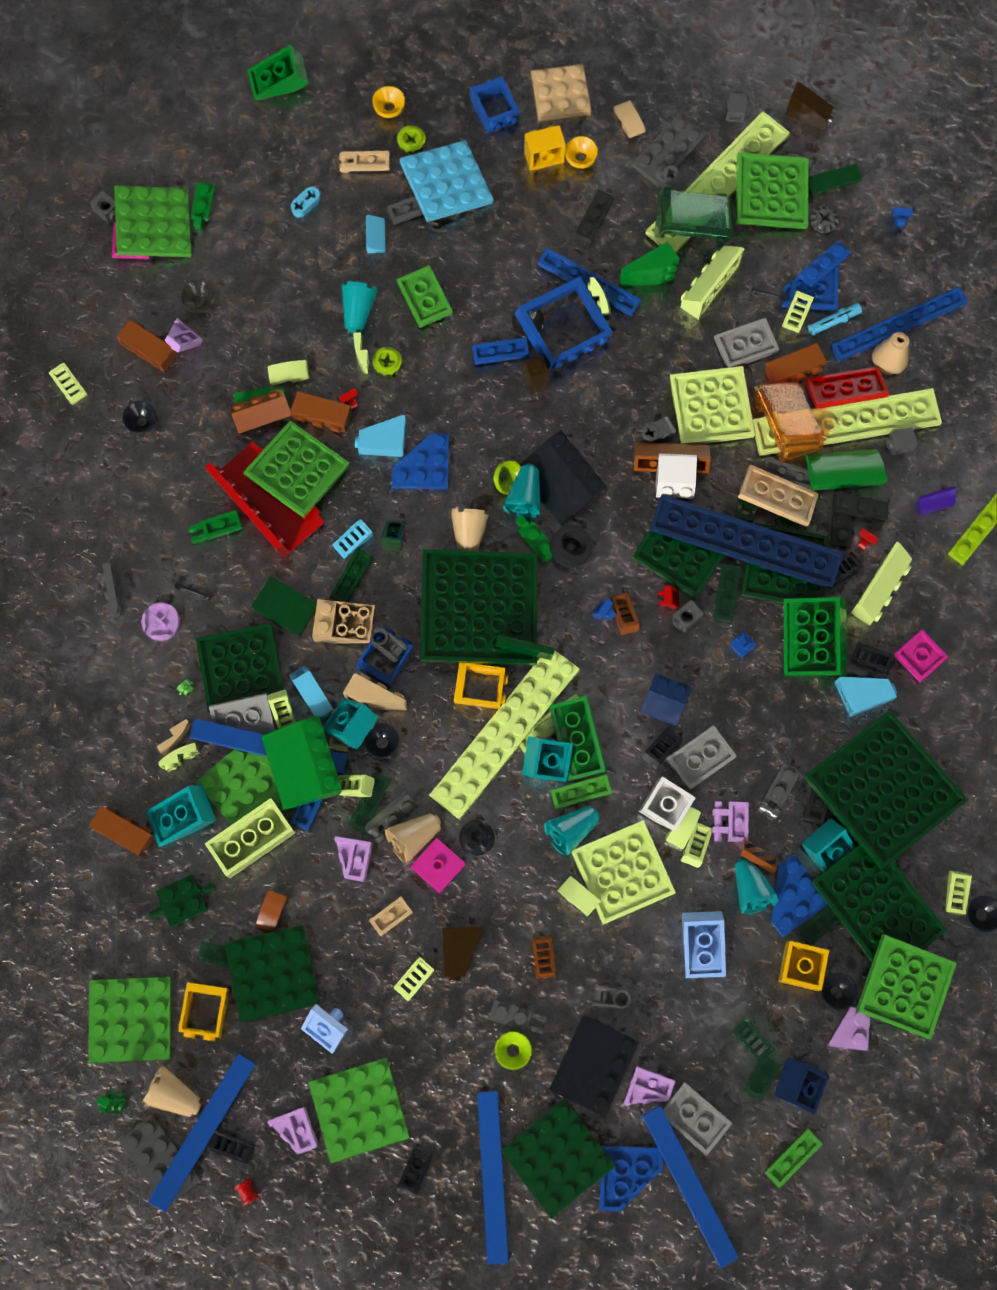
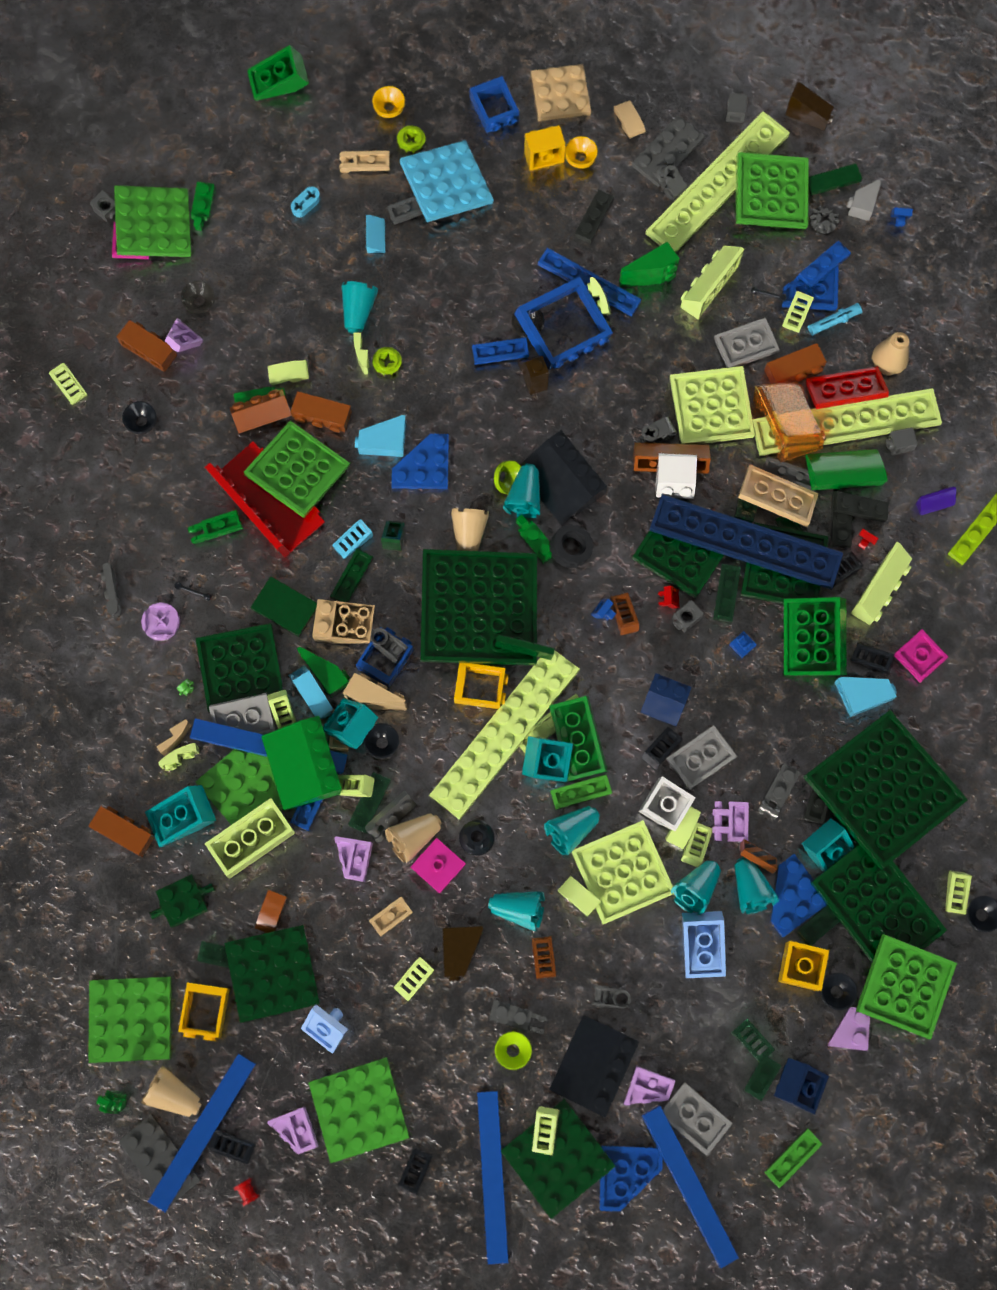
(327, 673): none -> green slope
(348, 398): red tile -> none
(424, 296): bright green plate -> none
(519, 908): none -> teal cone
(550, 1113): none -> yellowish green slope
(693, 215): clear green windscreen -> none
(697, 887): none -> teal cone
(863, 201): none -> light grey slope
(899, 323): blue tile -> none

